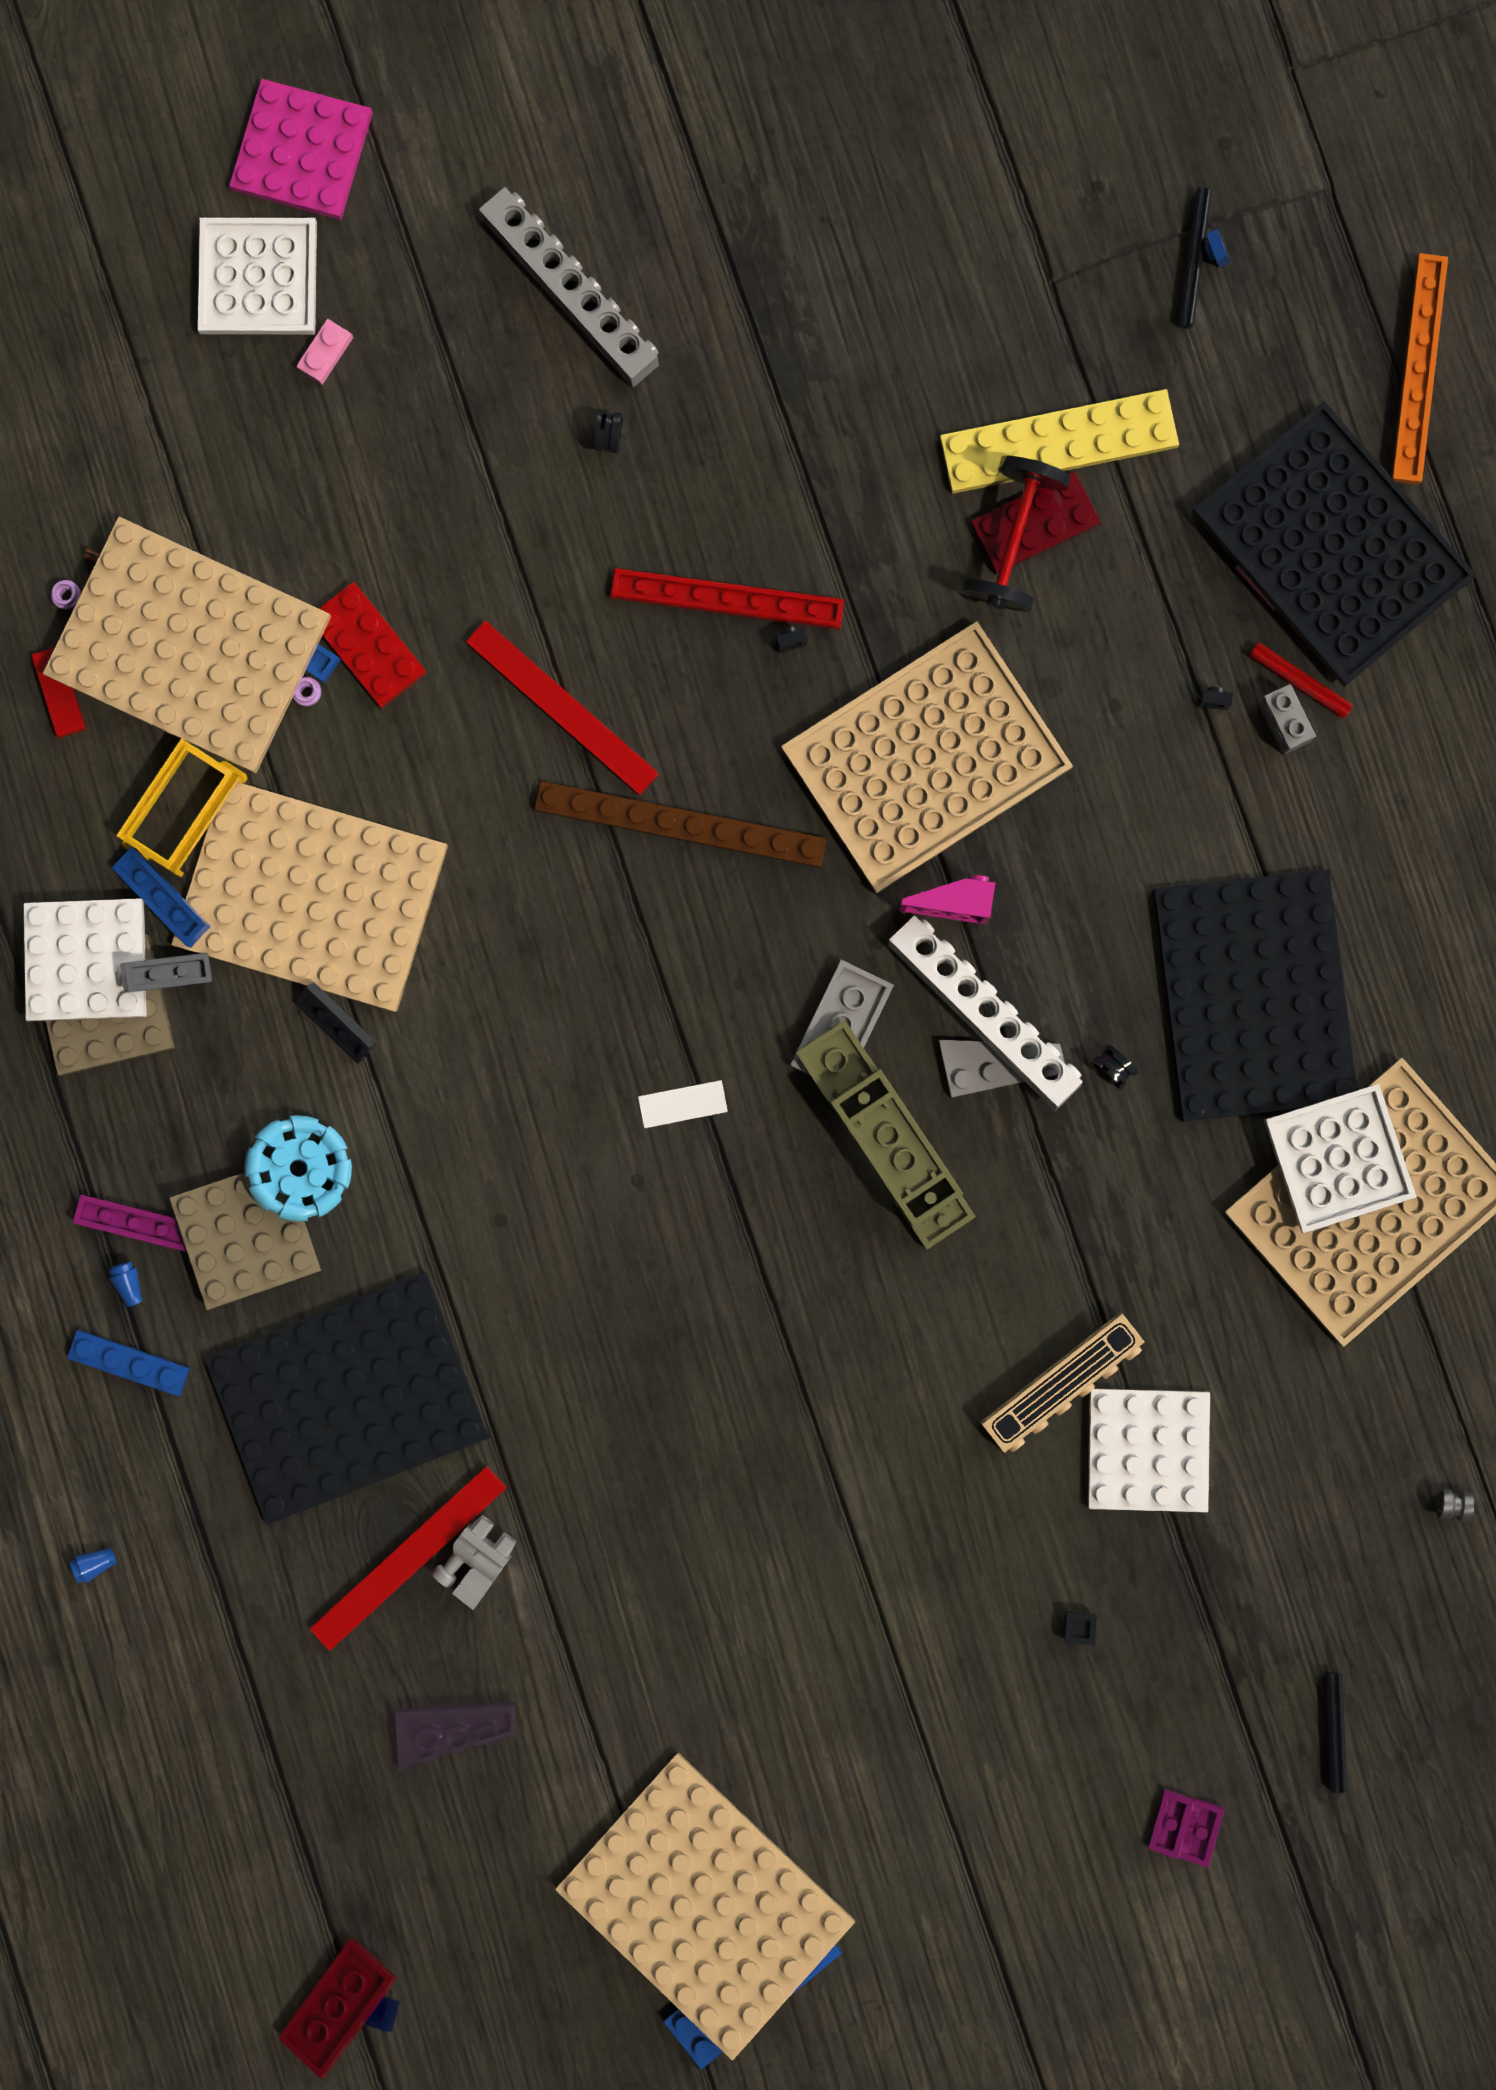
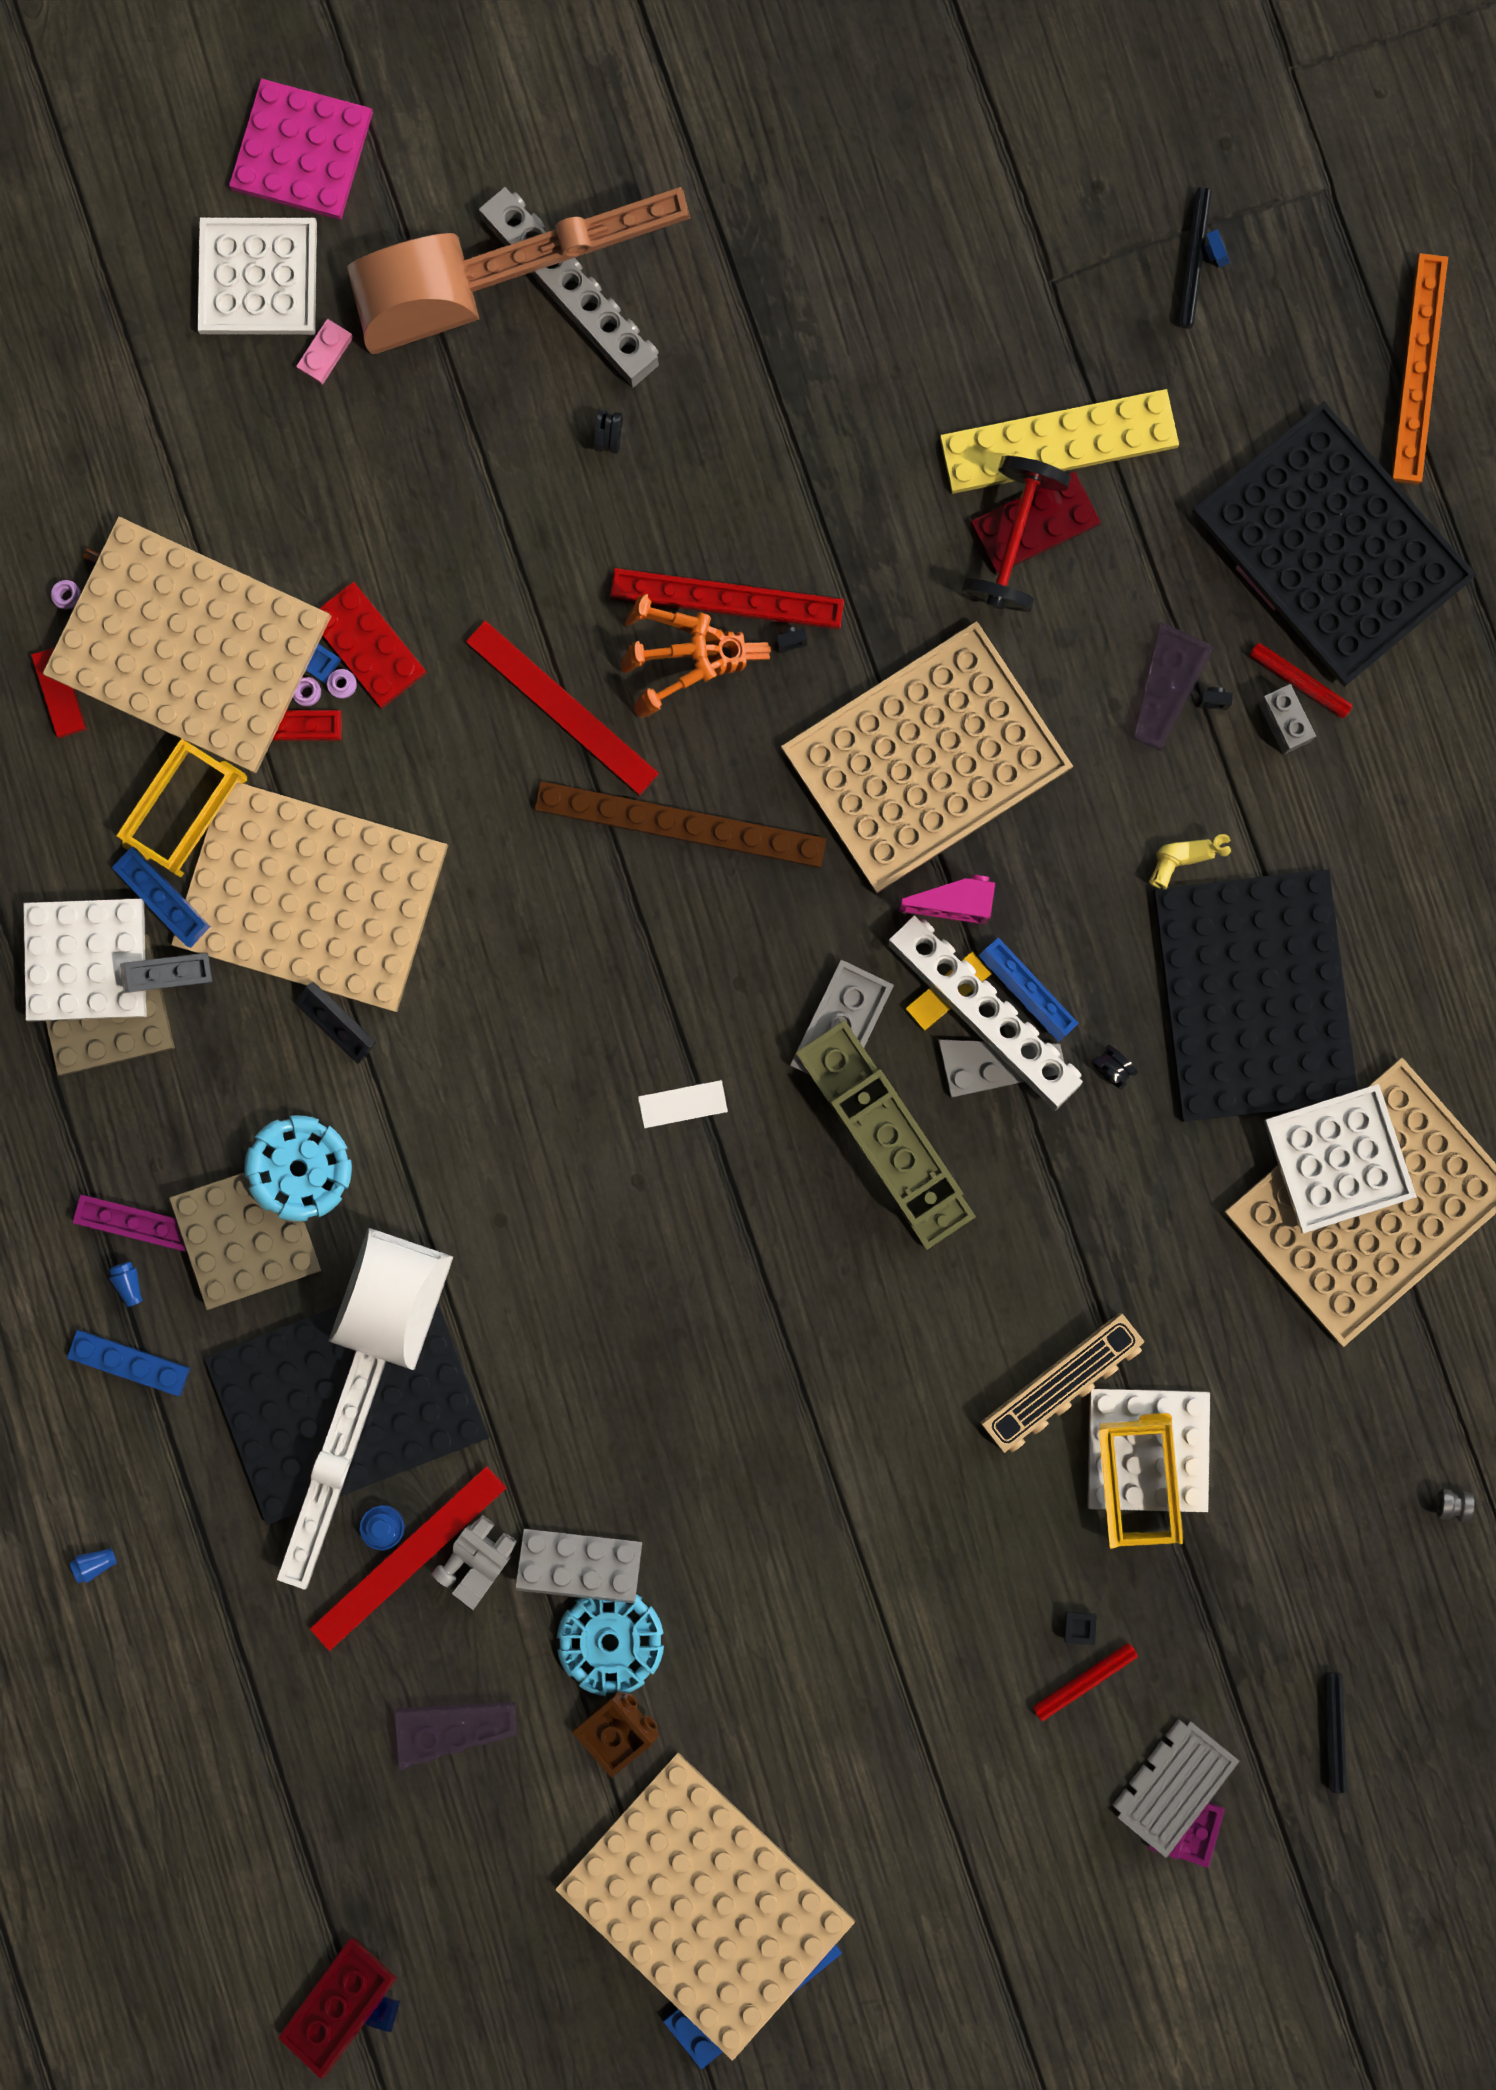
(310, 726): none -> red tile
(346, 691): none -> lavender plate
(382, 1527): none -> blue plate
(383, 1321): none -> white plate
(429, 286): none -> nougat plate
(579, 1566): none -> light grey plate
(606, 1660): none -> medium azure plate
(617, 1732): none -> reddish brown plate
(702, 633): none -> orange piece
(931, 1006): none -> yellow tile
(1028, 989): none -> blue plate
(1085, 1682): none -> red axle
(1147, 1424): none -> yellow piece
(1172, 676): none -> clear purple wing
(1177, 1788): none -> light grey hinge
(1185, 853): none -> light yellow arm

